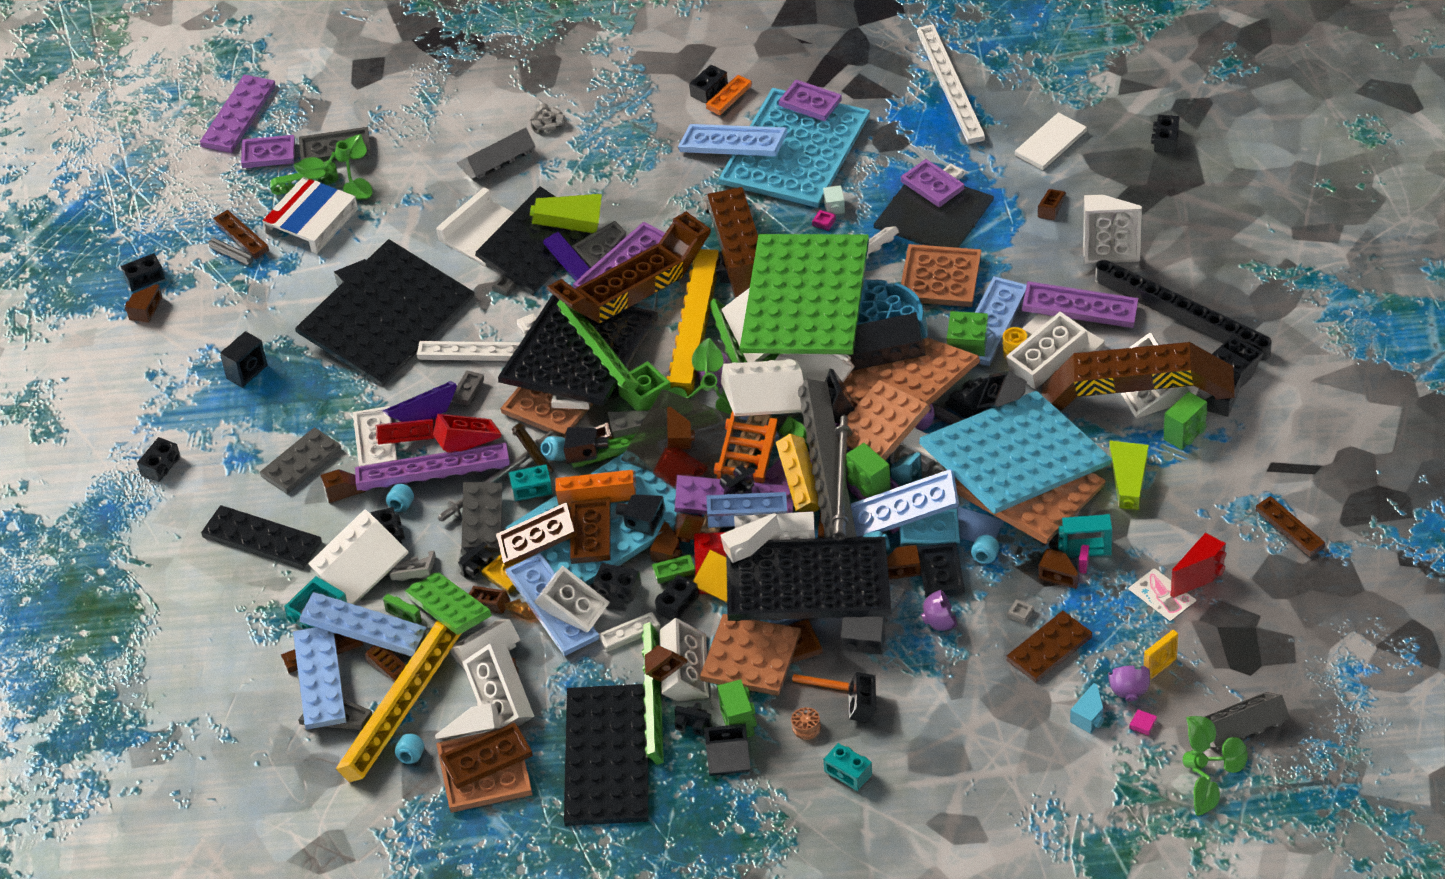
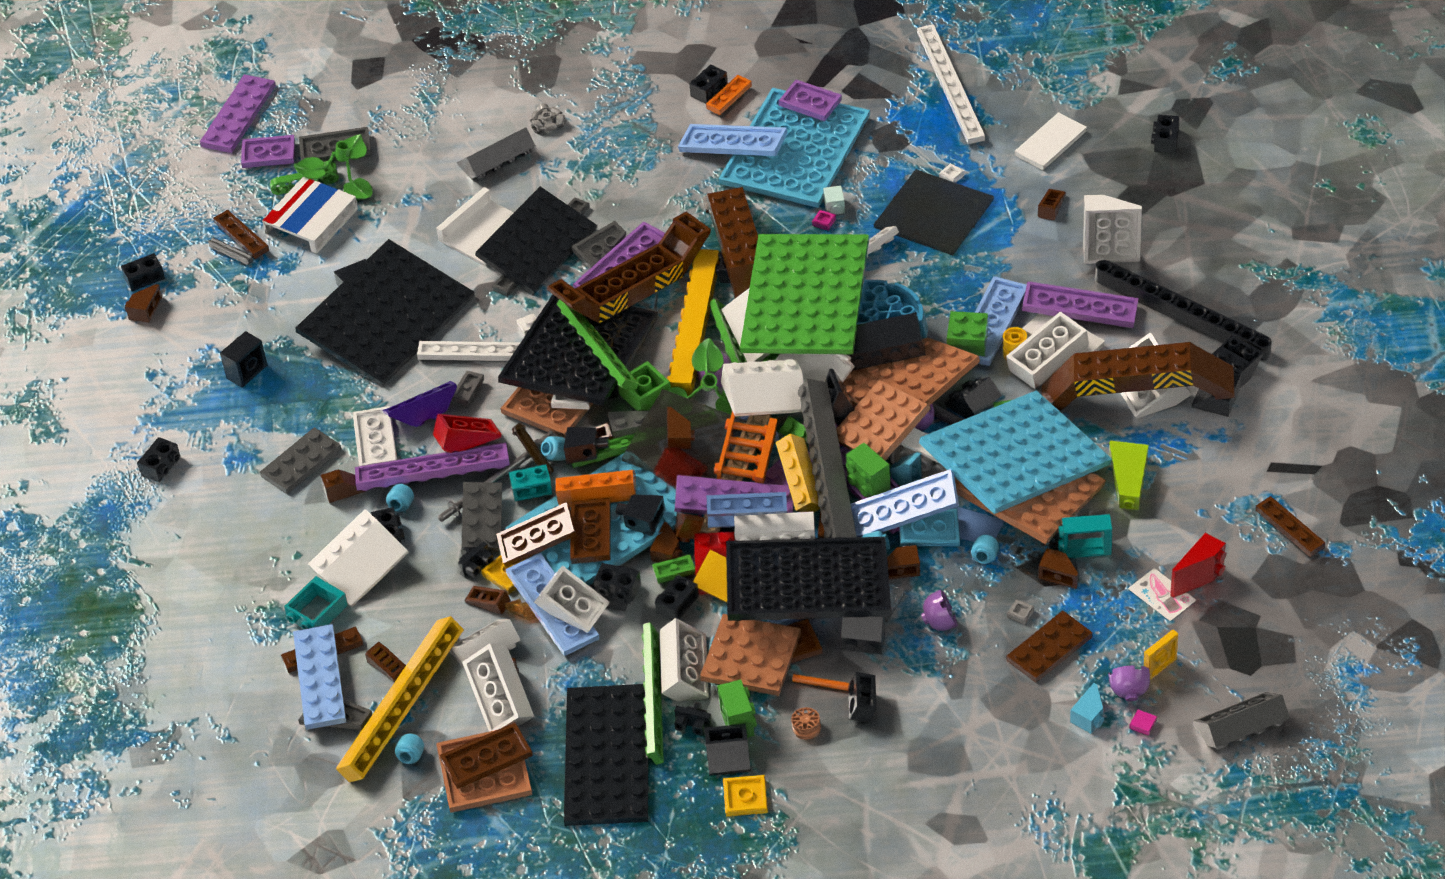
(261, 537): black plate -> none
(363, 624): light blue plate -> none
(401, 609): bright green plate -> none
(404, 431): red plate -> none
(413, 568): light grey wing -> none
(448, 603): bright green plate -> none
(473, 721): white slope -> none
(566, 255): dark purple tile -> none
(568, 212): lime slope -> none
(627, 632): white tile -> none
(662, 663): reddish brown slope -> none
(741, 483): black hips -> none
(745, 795): none -> yellow tile
(749, 538): white slope -> none
(840, 520): flat silver bar -> none
(848, 766): teal brick -> none
(932, 182): medium lavender plate -> none
(941, 569): black plate -> none
(942, 274): nougat plate -> none
(1001, 389): black slope -> none
(1083, 559): dark pink tile -> none
(1185, 420): bright green brick -> none
(1235, 755): bright green plant -> none

